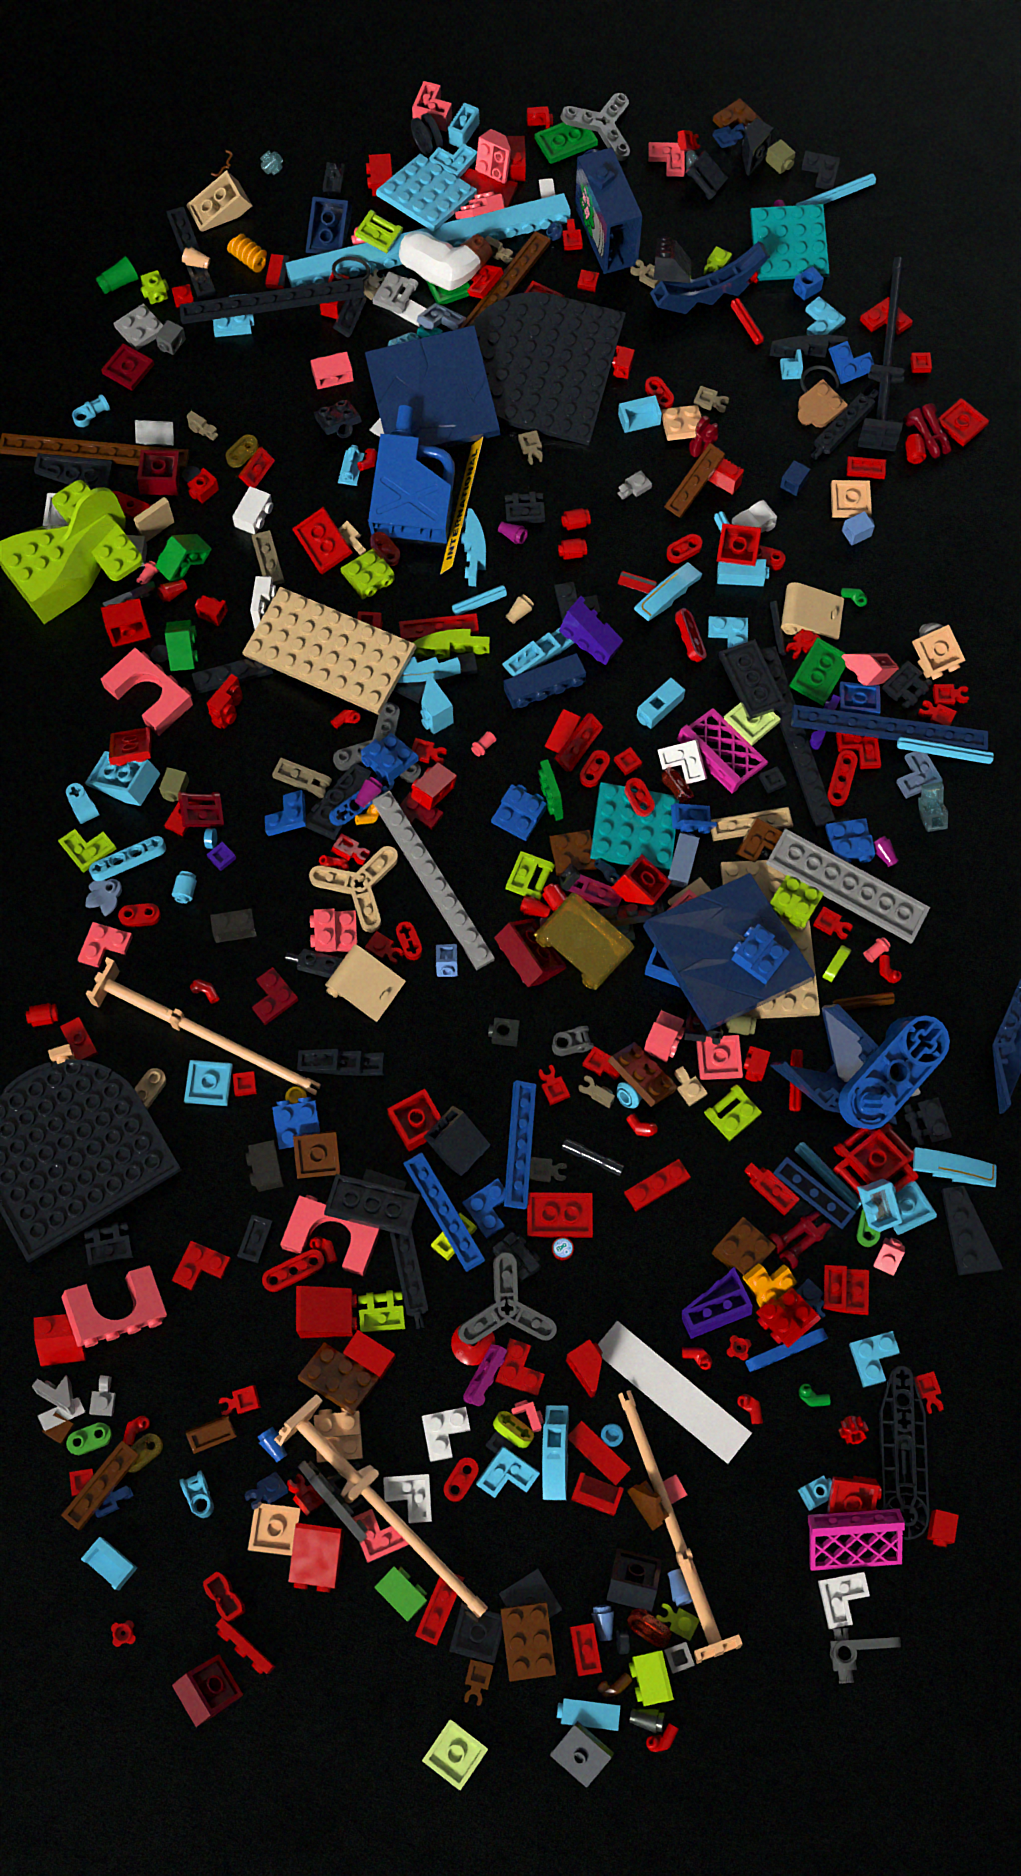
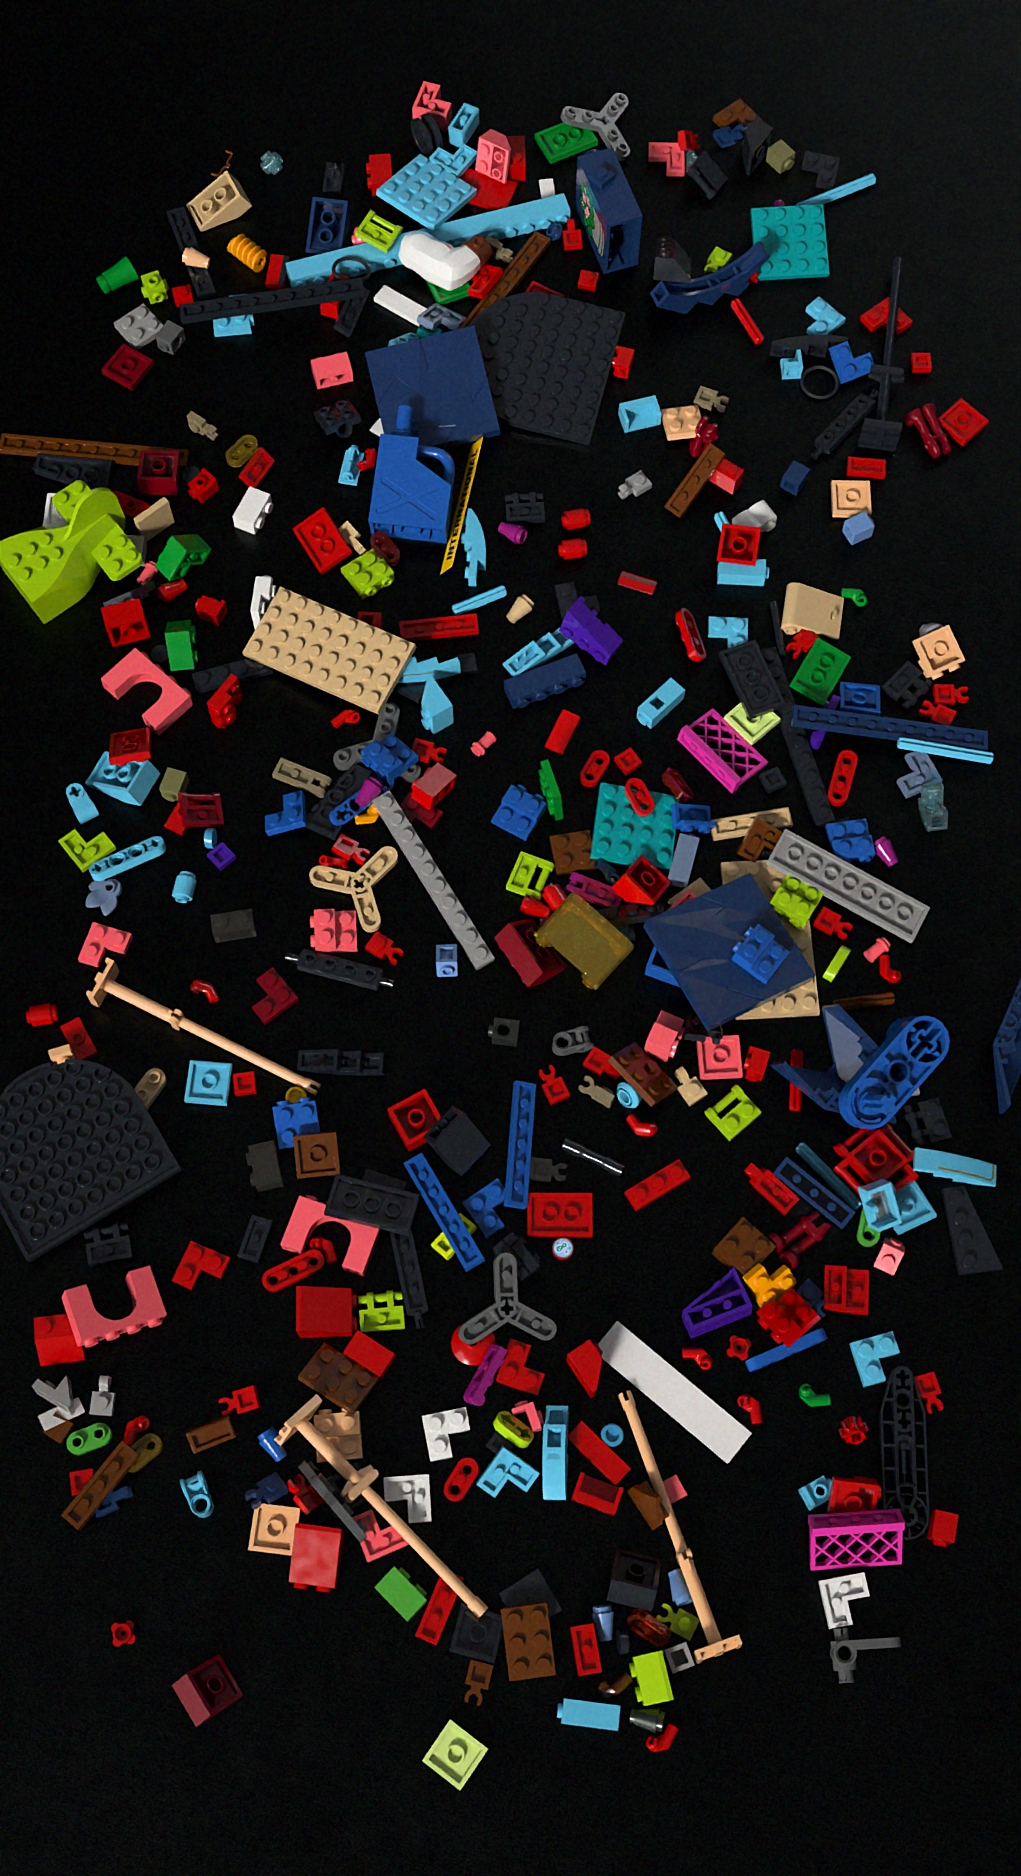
(90, 409): medium azure connector -> none
(109, 1563): medium azure panel -> none
(139, 915): red plate -> none
(157, 429): slope -> none
(220, 1590): red brick -> none
(244, 1647): red plate -> none
(267, 556): dark tan plate -> none
(363, 980): tan door -> none
(372, 284): dark tan plate -> none
(390, 290): light grey plate -> none
(405, 942): red beam -> none
(456, 640): lime slope -> none
(481, 205): coral plate -> none
(531, 444): dark tan plate -> none
(539, 116): red bracket -> none
(568, 877): black tile -> none
(579, 742): red plate -> none
(582, 1754): plate -> none
(646, 274): dark tan plate -> none
(662, 392): red plate -> none
(667, 591): medium azure slope -> none
(683, 548): red plate -> none
(688, 756): white plate -> none
(742, 1025): olive brick -> none
(768, 554): red plate -> none
(808, 283): blue brick -> none
(820, 405): medium nougat plate -> none
(866, 746): red plate -> none
(871, 667): coral slope -> none
(915, 448): red brick -> none

